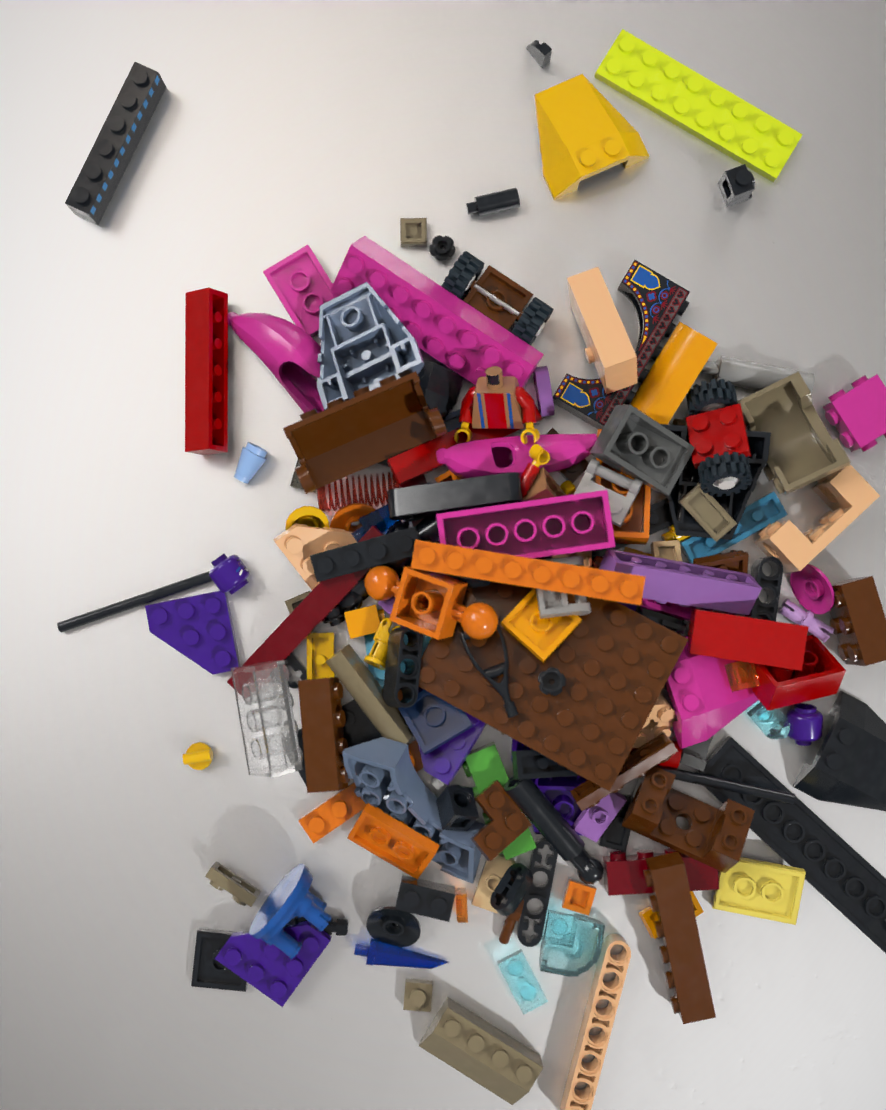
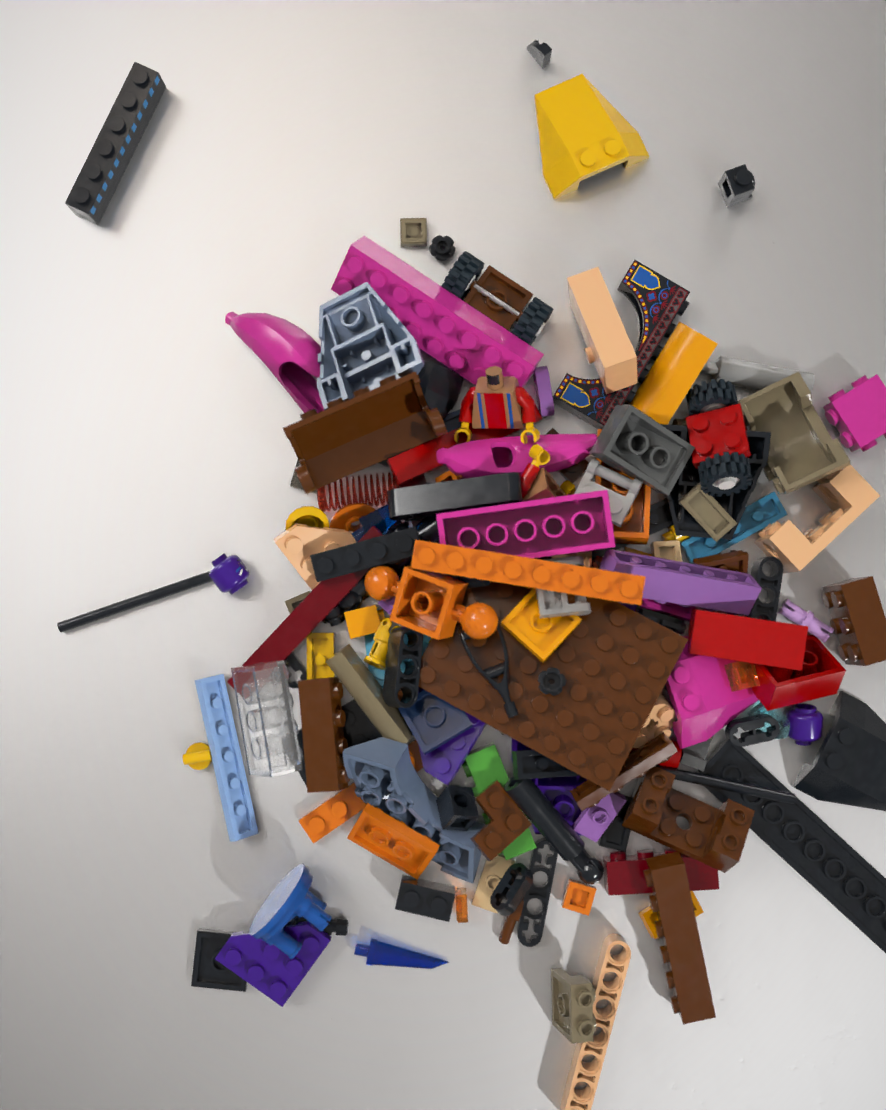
(197, 629): dark purple plate -> none
(206, 371): red brick -> none
(223, 878): dark tan plate -> none
(226, 757): none -> light blue plate
(250, 461): light blue cone -> none
(301, 287): dark pink plate -> none
(393, 926): black dish -> none
(418, 995): dark tan plate -> none
(482, 1052): dark tan slope -> none
(494, 202): black cylinder -> none
(522, 981): clear light blue plate -> none
(570, 943): clear light blue brick -> none
(573, 1006): none -> dark tan plate
(698, 105): neon yellow plate -> none
(753, 734): none -> black beam
(760, 890): light yellow tile -> none
(812, 589): dark pink dish -> none

